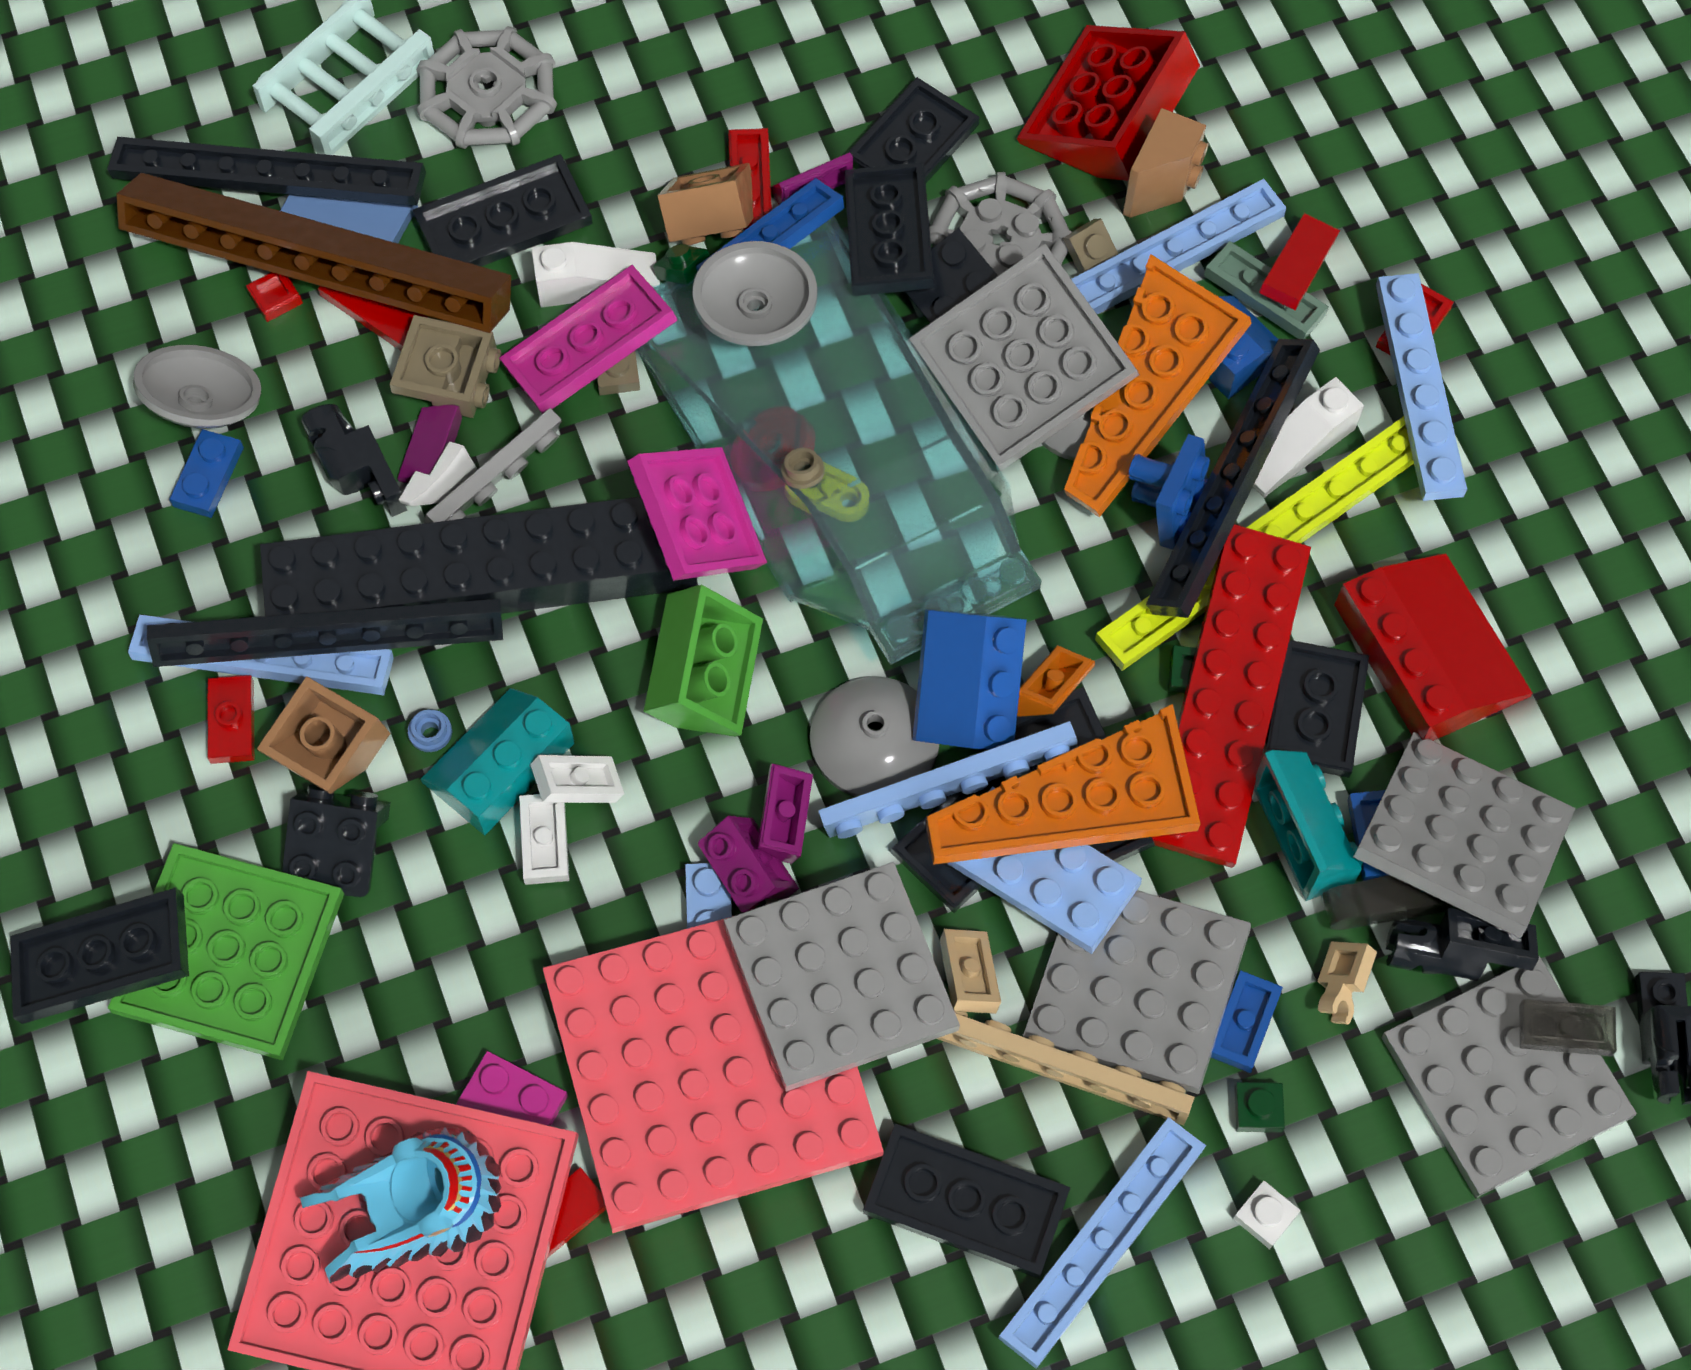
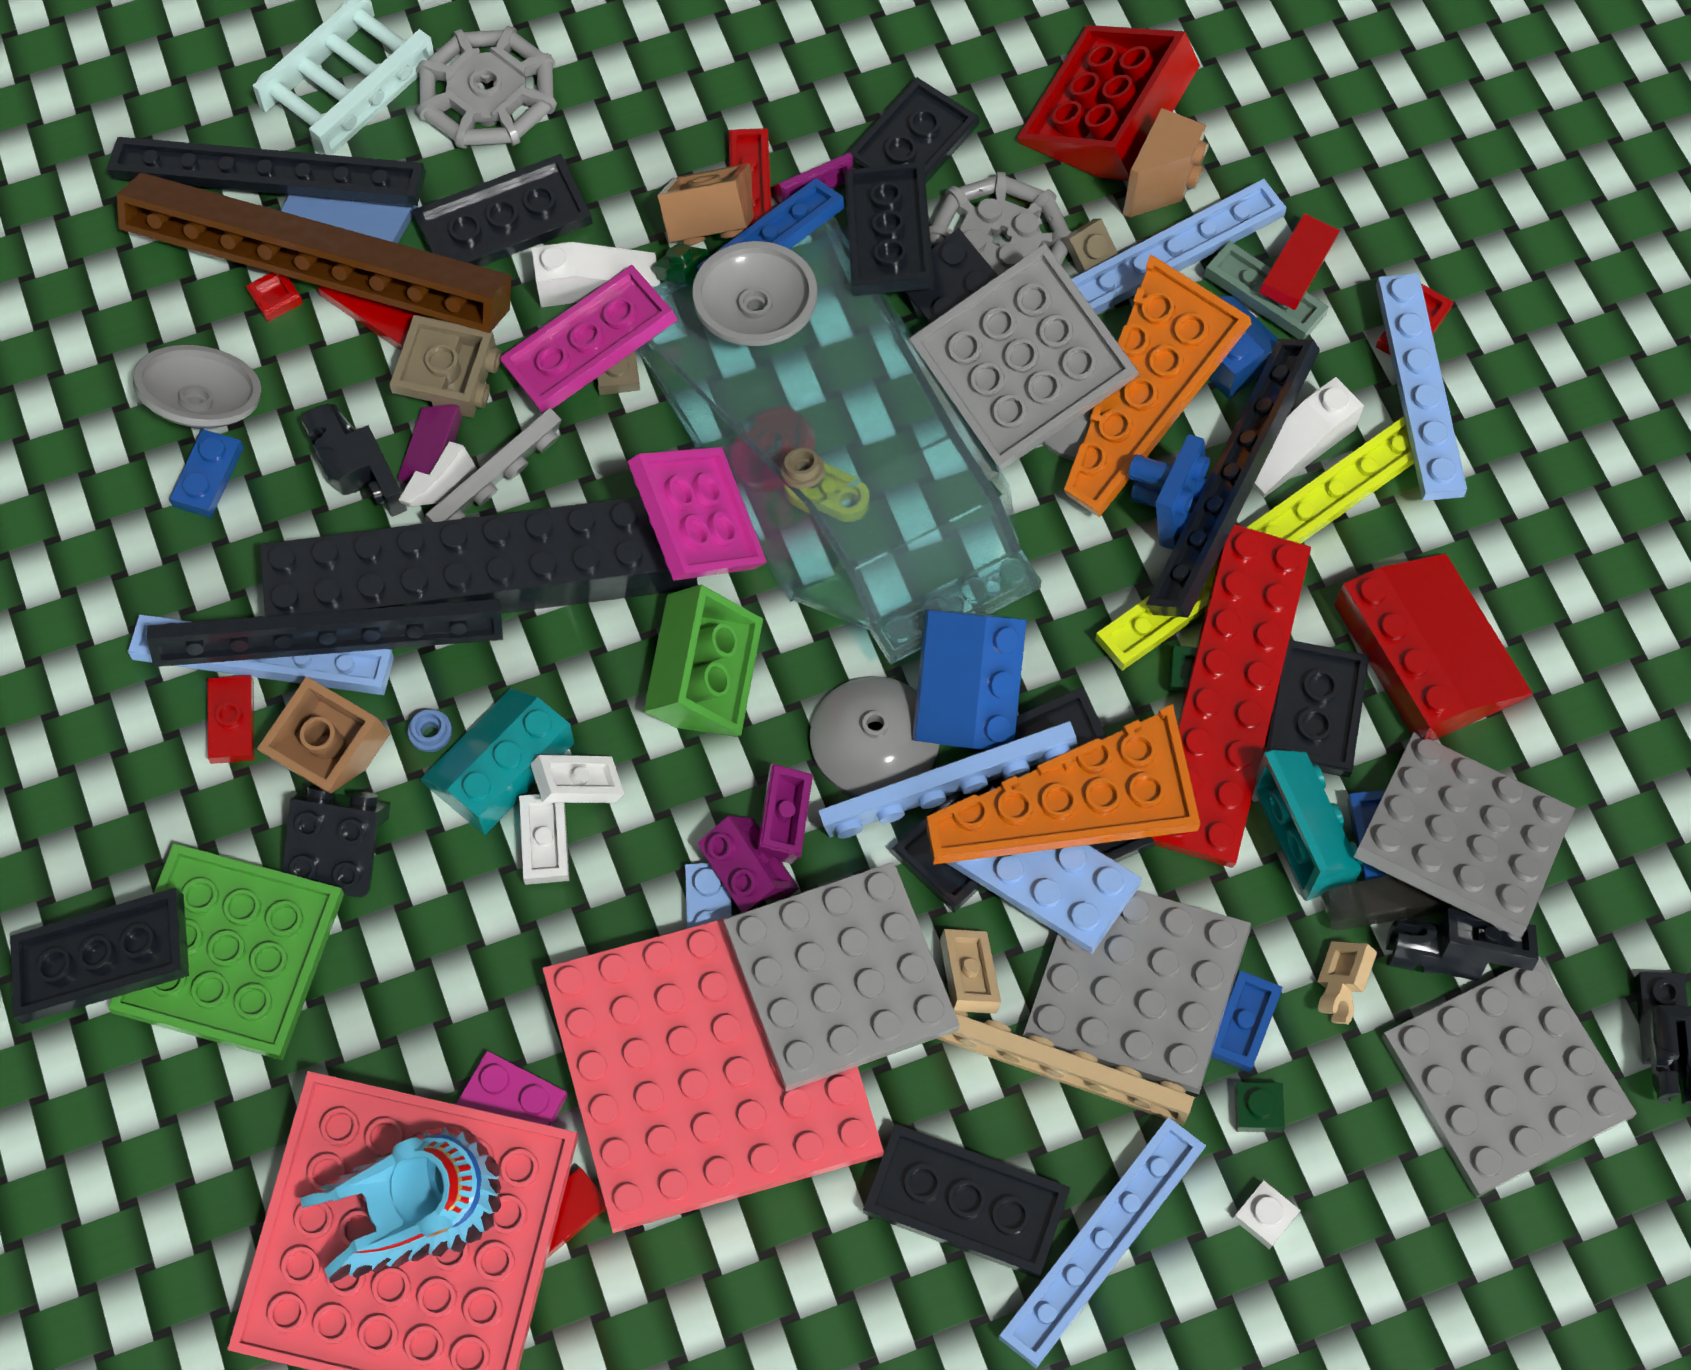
(1052, 682): orange slope -> none
(1567, 1027): clear smoke plate -> none

